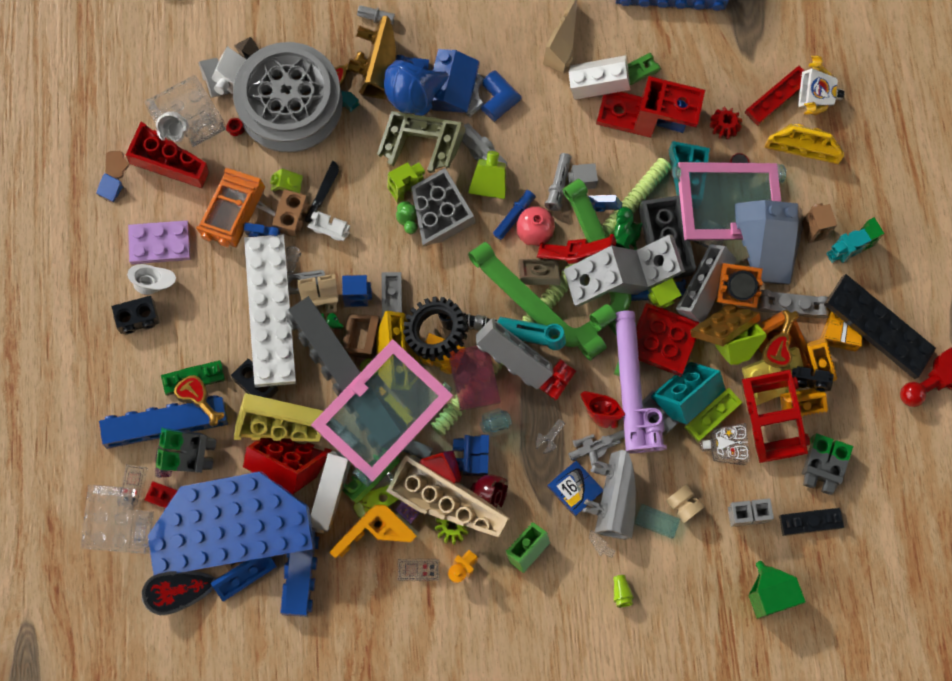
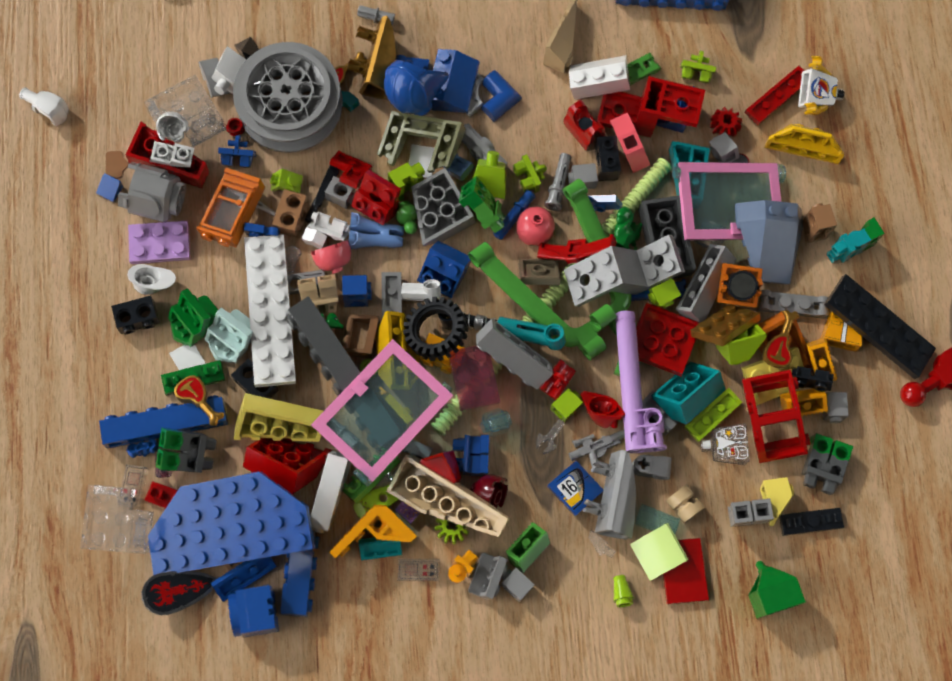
(46, 103): none -> white piece
(142, 448): none -> blue piece
(153, 193): none -> light grey piece
(171, 155): none -> white slope
(186, 357): none -> white sticker
(191, 318): none -> green piece
(228, 154): none -> blue hips
(229, 335): none -> light aqua piece
(253, 611): none -> blue piece
(314, 238): none -> white piece
(332, 257): none -> coral cylinder
(335, 187): none -> light grey brick
(352, 167): none -> red tile
(372, 234): none -> medium blue piece
(373, 548): none -> teal plate
(376, 198): none -> red brick
(421, 291): none -> white piece
(422, 155): none -> white sticker
(446, 266): none -> blue slope
(460, 168): none -> medium blue bracket
(483, 204): none -> hips
(487, 576): none -> light grey bracket
(516, 584): none -> light grey brick
(532, 181): none -> lime hips
(566, 405): none -> lime brick
(582, 124): none -> red piece
(607, 158): none -> black brick
(630, 142): none -> coral slope
(656, 467): none -> light grey piece
(659, 551): none -> yellowish green slope
(688, 580): none -> red tile
(689, 67): none -> lime hips
(724, 148): none -> light grey brick
(780, 494): none -> light yellow slope
(837, 407): none -> light grey brick

